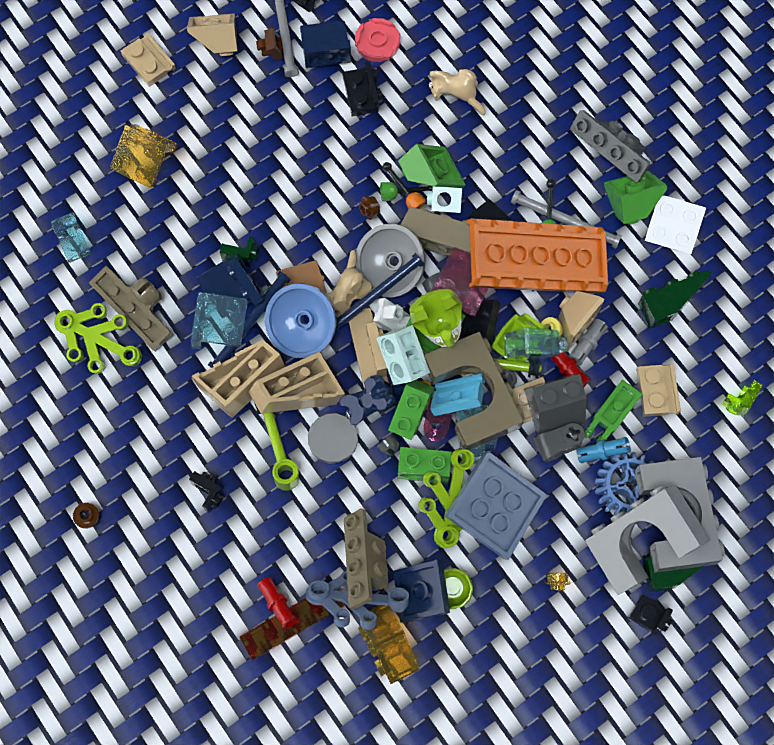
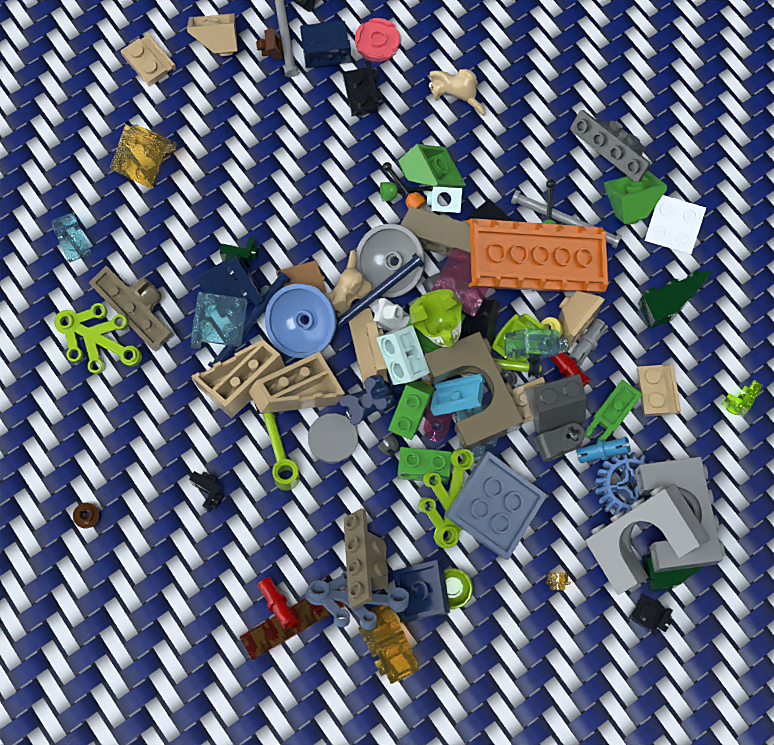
(369, 207): reddish brown plate -> none

